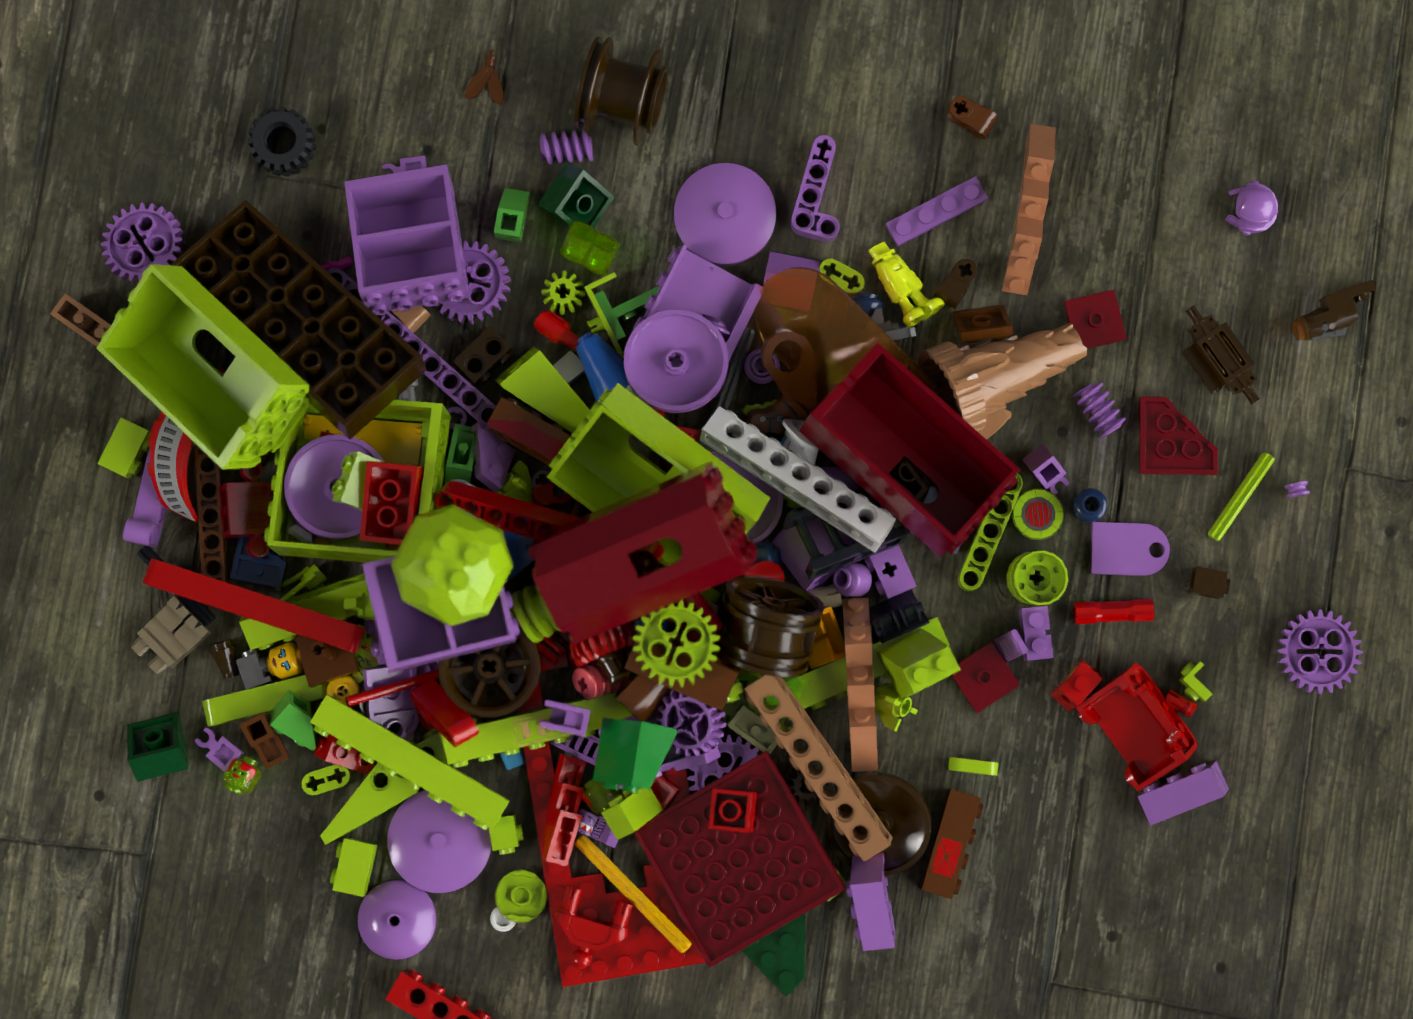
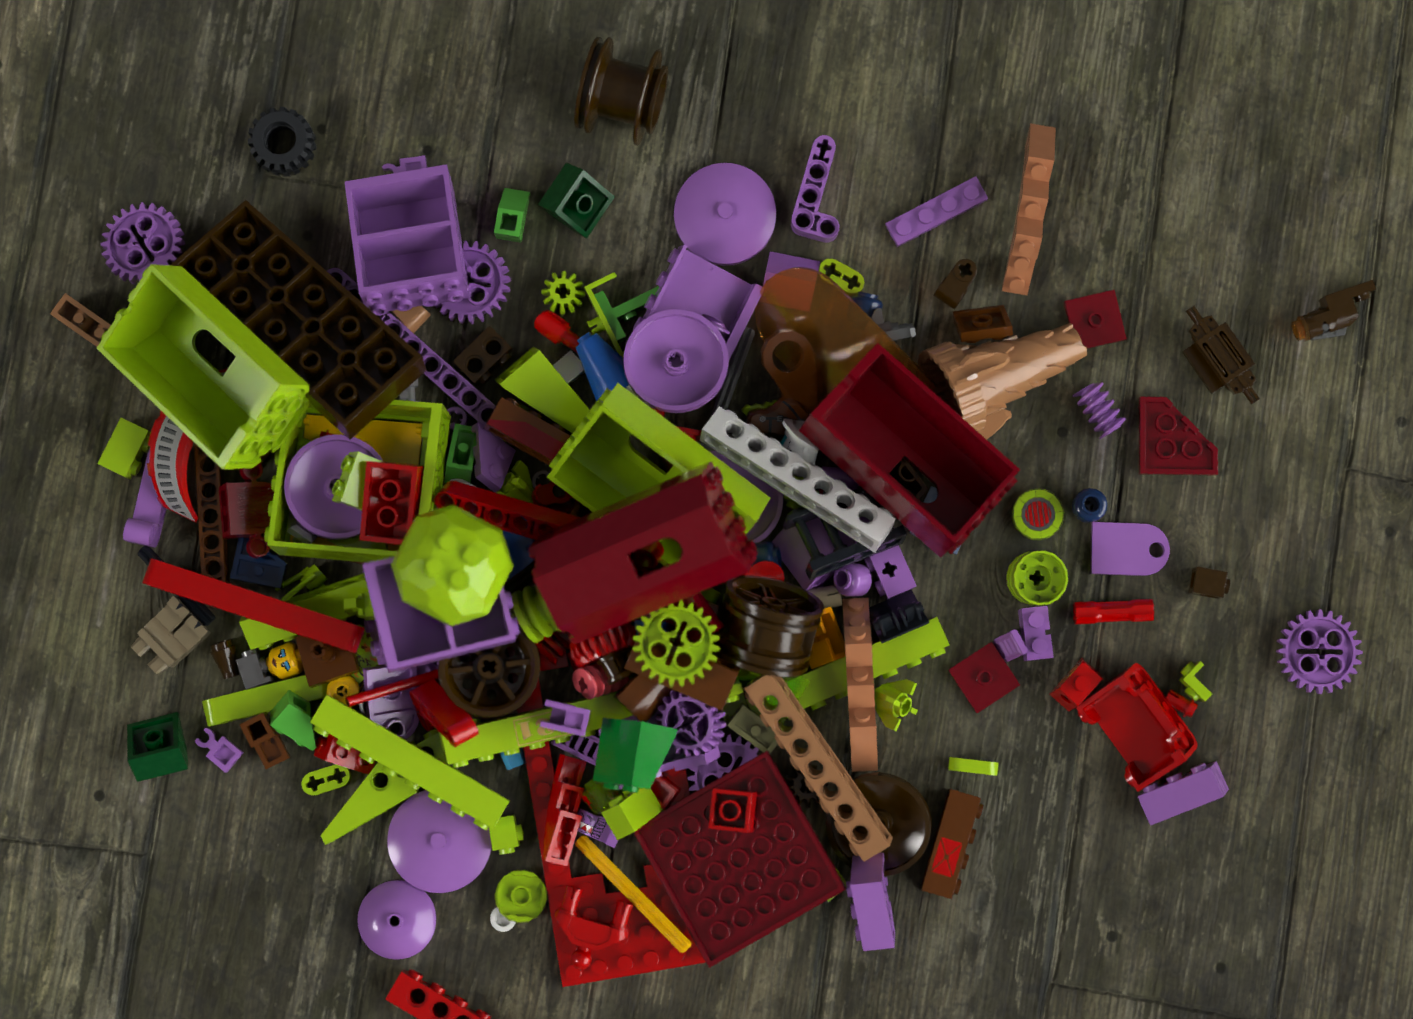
(241, 775): clear neon green head -> none
(341, 264): dark pink piece -> none
(354, 866): lime brick -> none
(488, 76): reddish brown piece -> none
(566, 147): medium lavender piece -> none
(590, 248): clear neon green brick -> none
(753, 364): medium lavender cone -> none
(781, 955): dark green plate -> none
(903, 284): neon yellow piece -> none
(917, 662): lime slope -> none
(974, 118): reddish brown piece -> none
(989, 545): lime beam -> none
(1045, 468): medium lavender brick -> none
(1241, 496): lime axle -> none
(1255, 208): medium lavender helmet -> none
(1297, 489): medium lavender bush -> none

